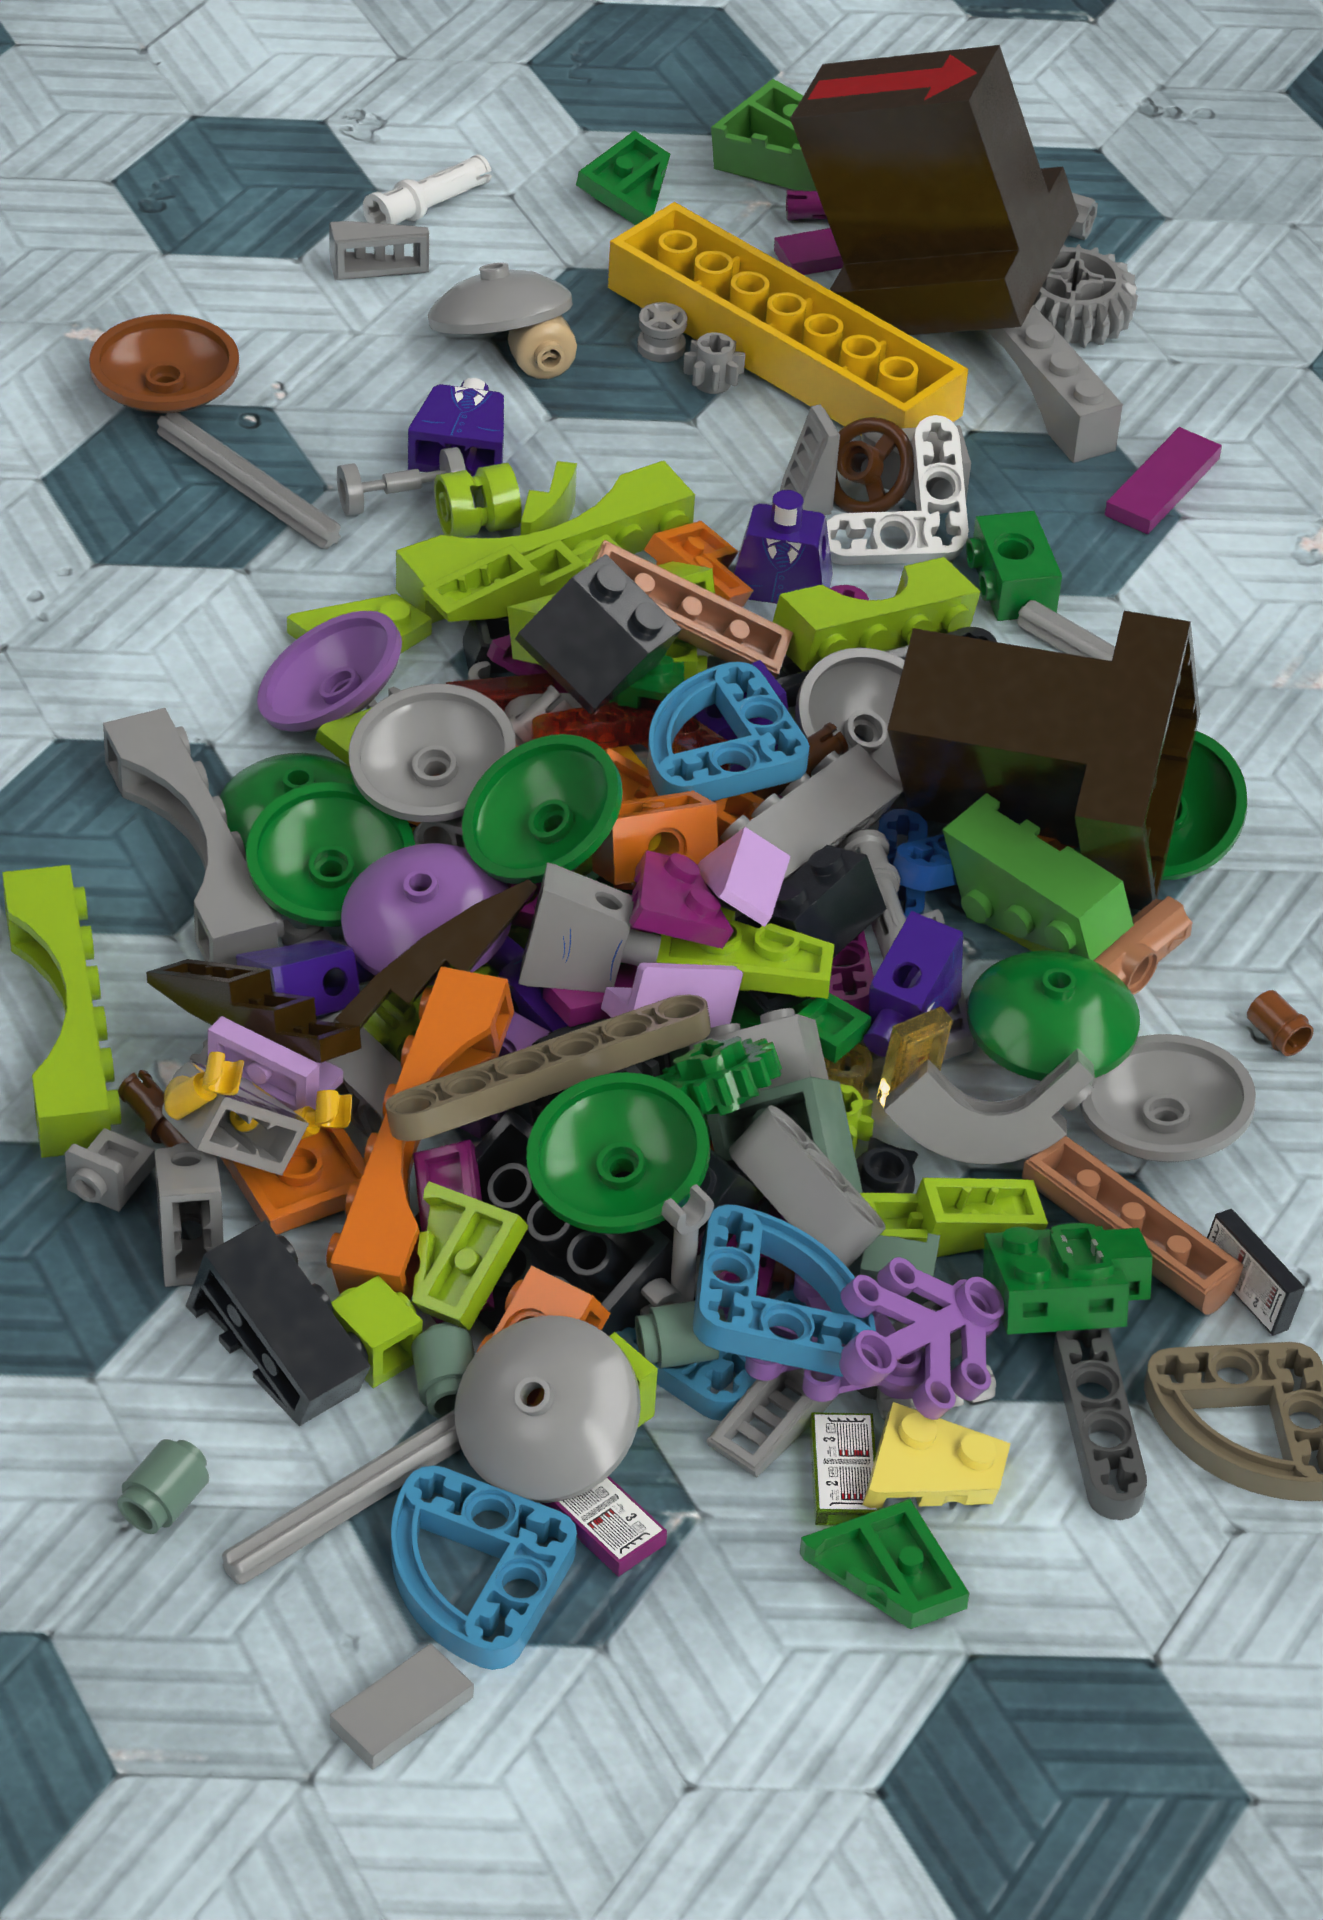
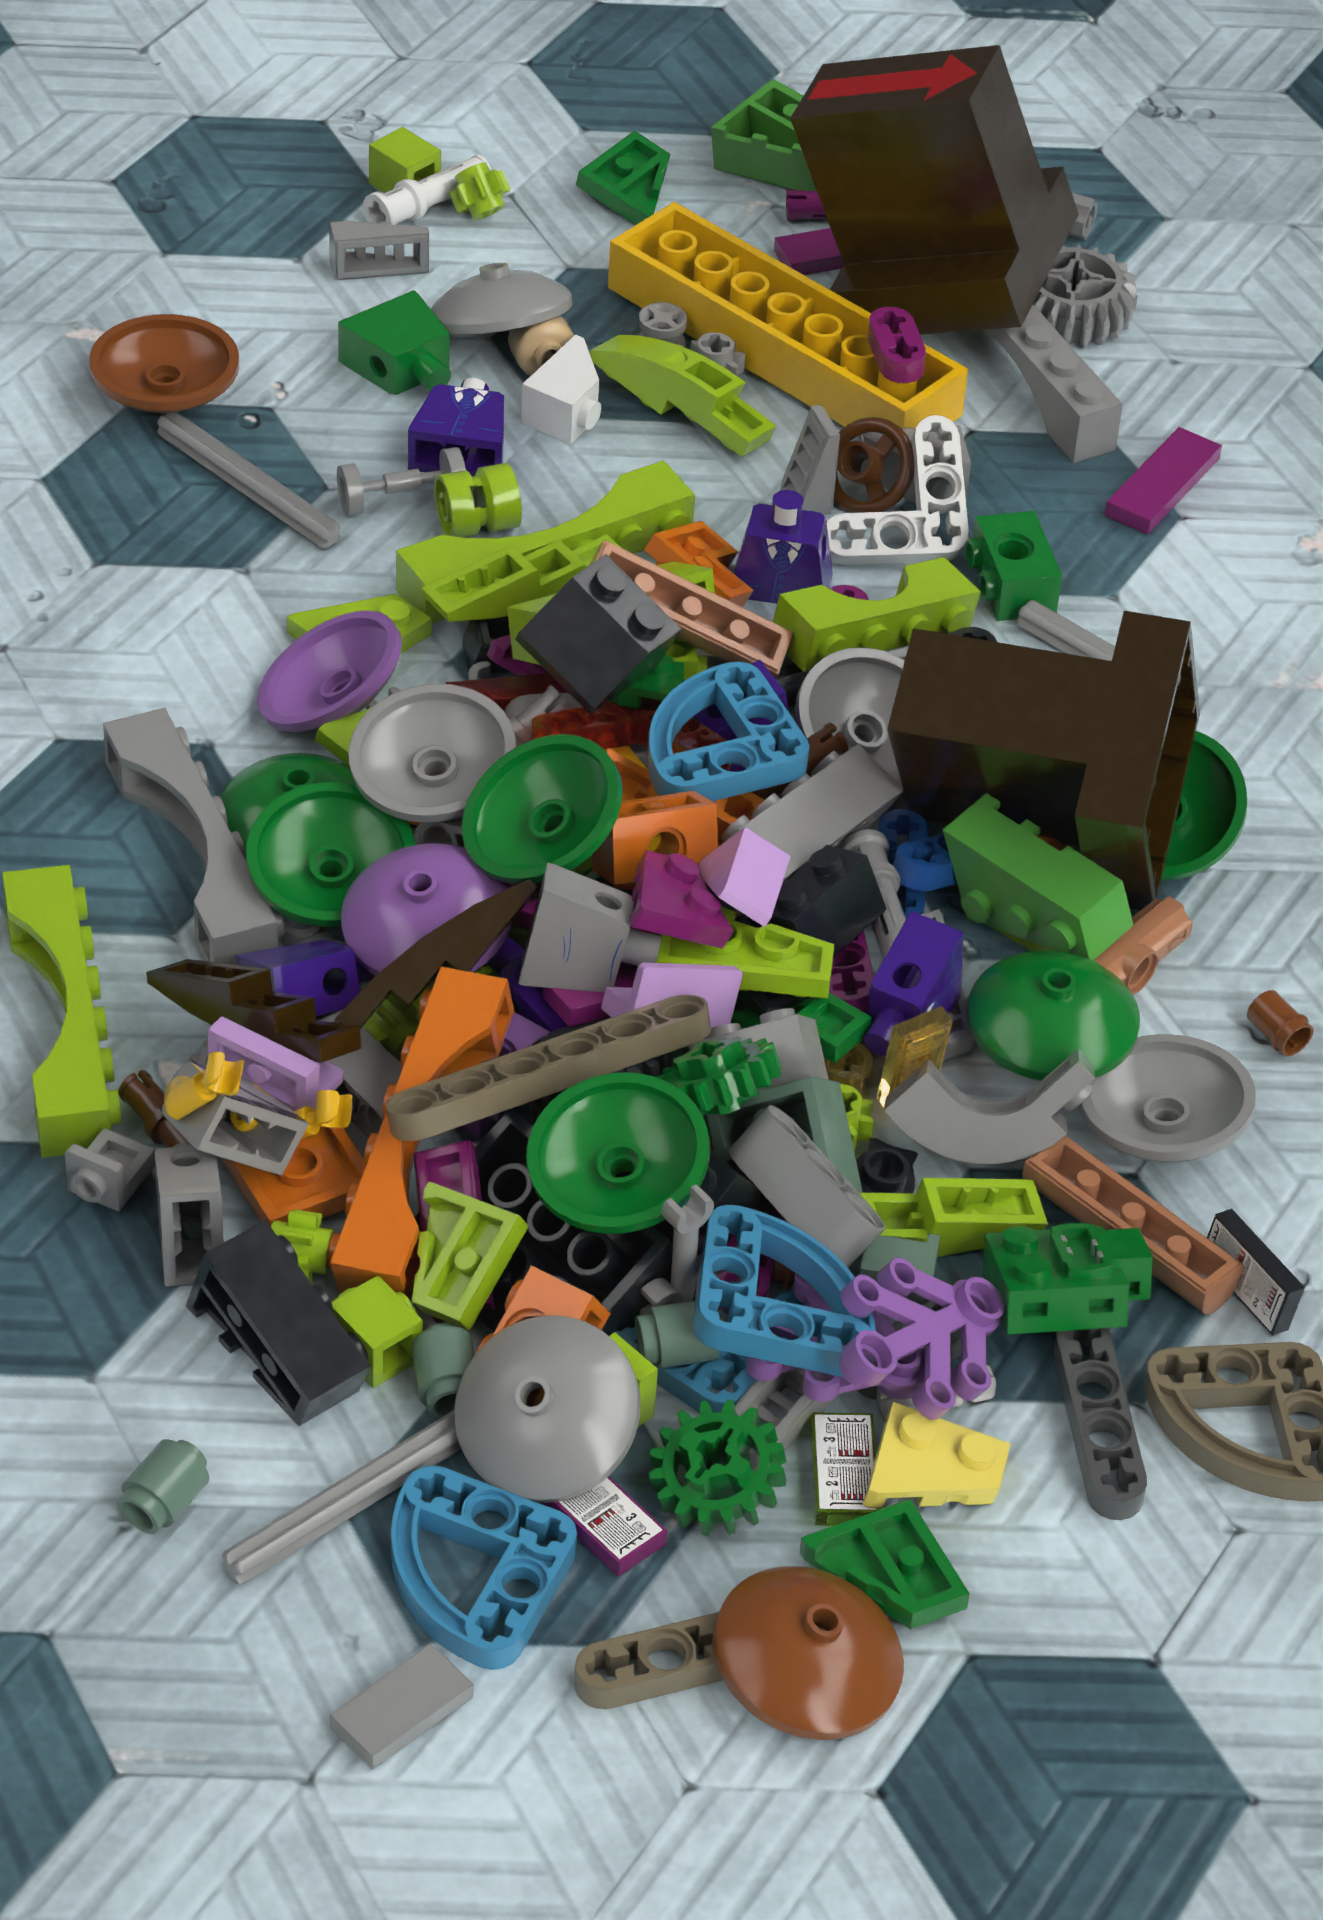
(307, 1239): none -> lime gear
(396, 345): none -> green torso
(401, 157): none -> lime brick
(480, 191): none -> lime gear
(554, 507): lime slope -> none
(563, 393): none -> white slope
(650, 1681): none -> dark tan beam
(676, 376): none -> lime slope
(717, 1467): none -> green gear
(801, 1675): none -> dark orange dish
(896, 344): none -> magenta beam

